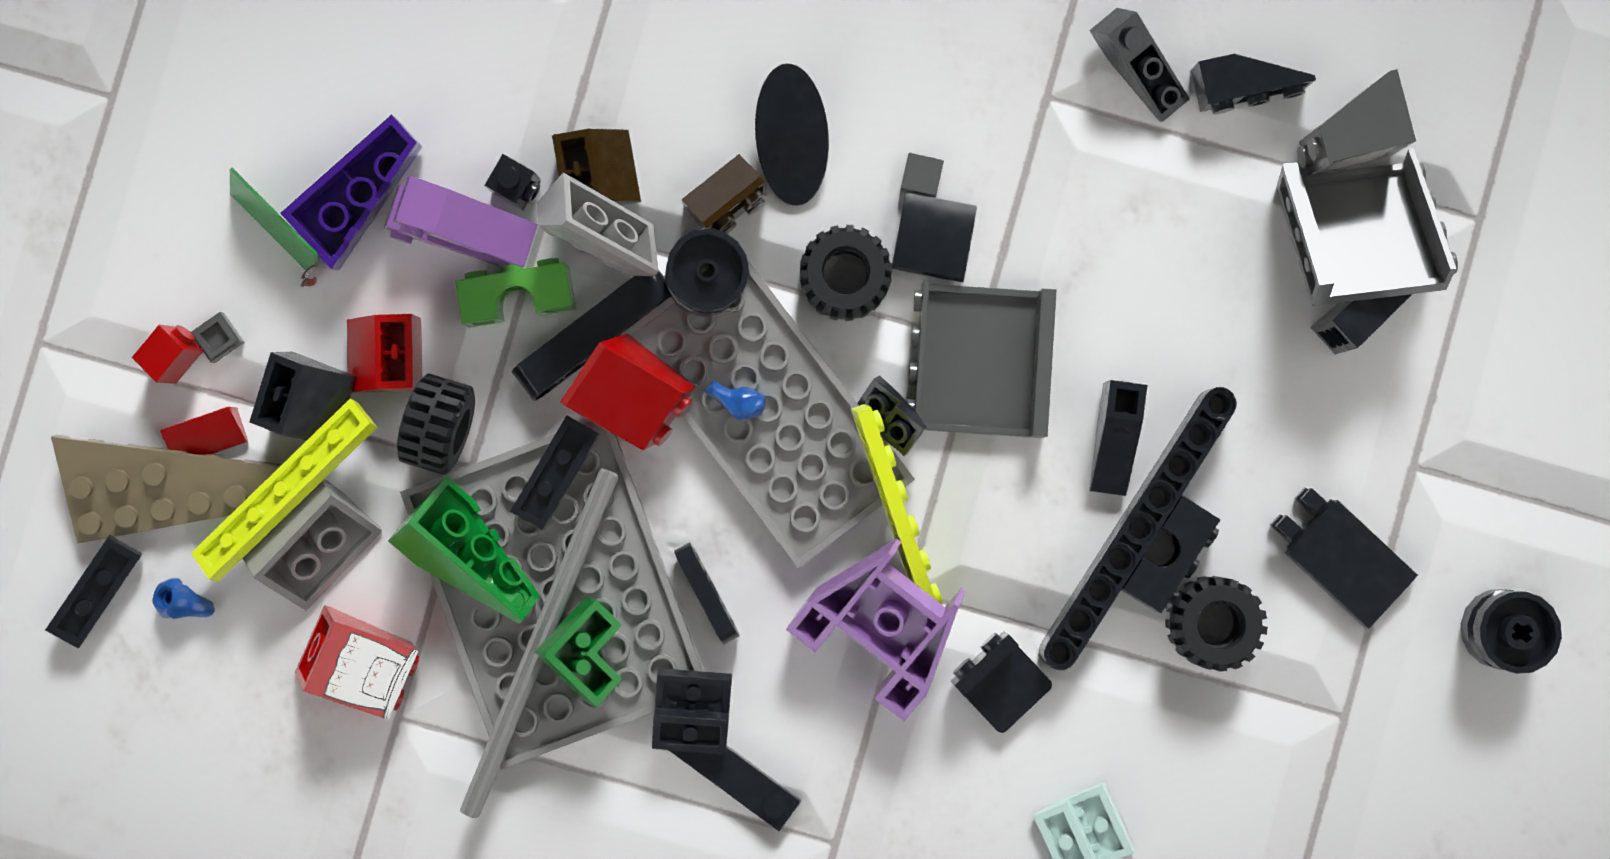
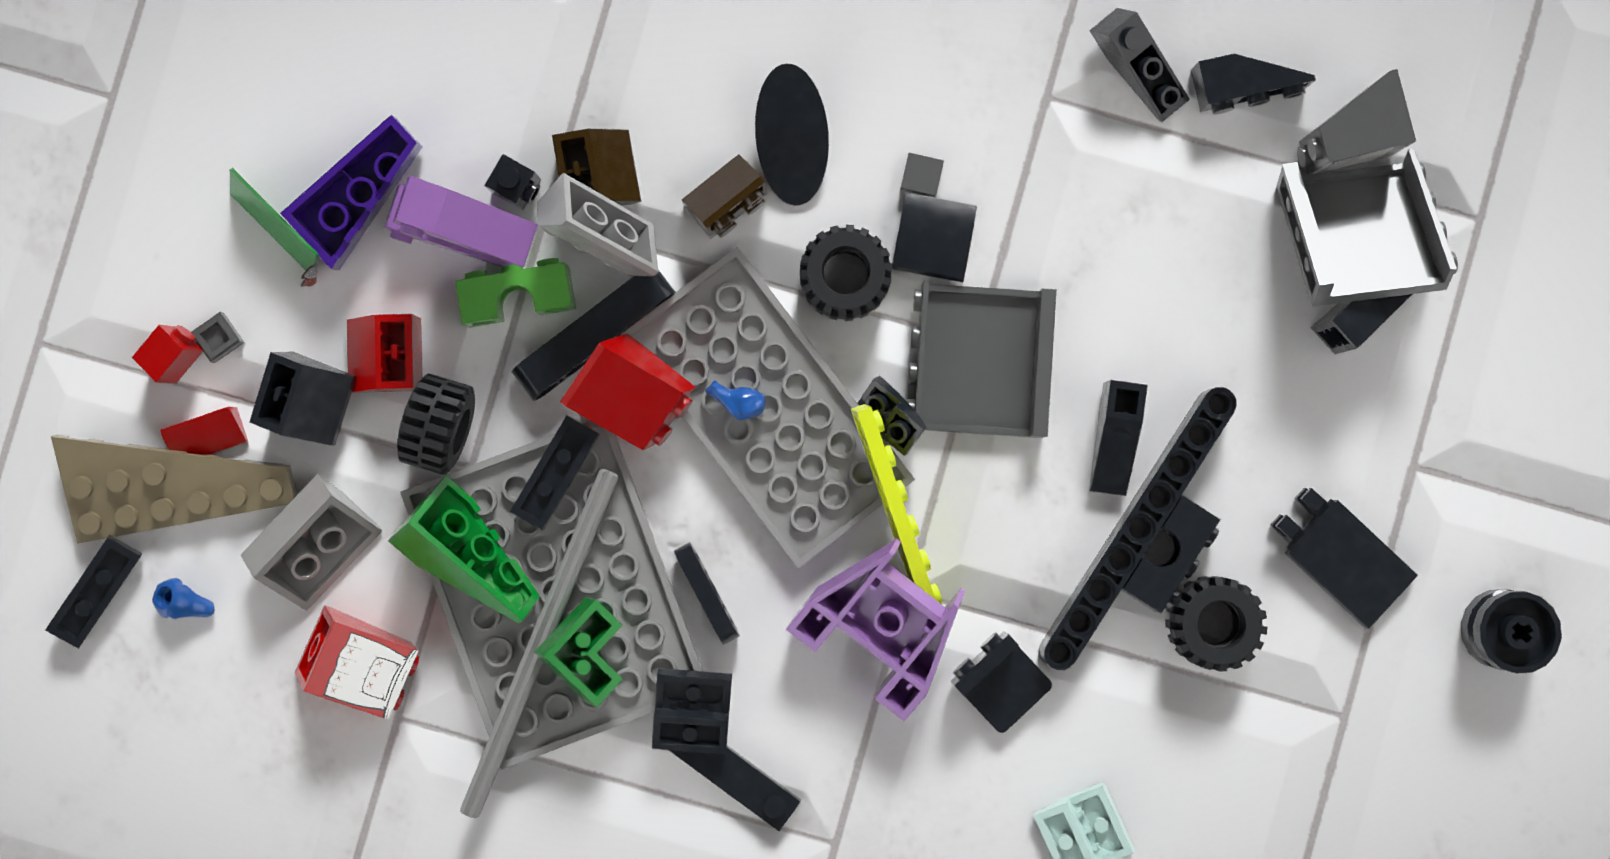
(283, 490): neon yellow plate -> none
(717, 253): black wheel -> none

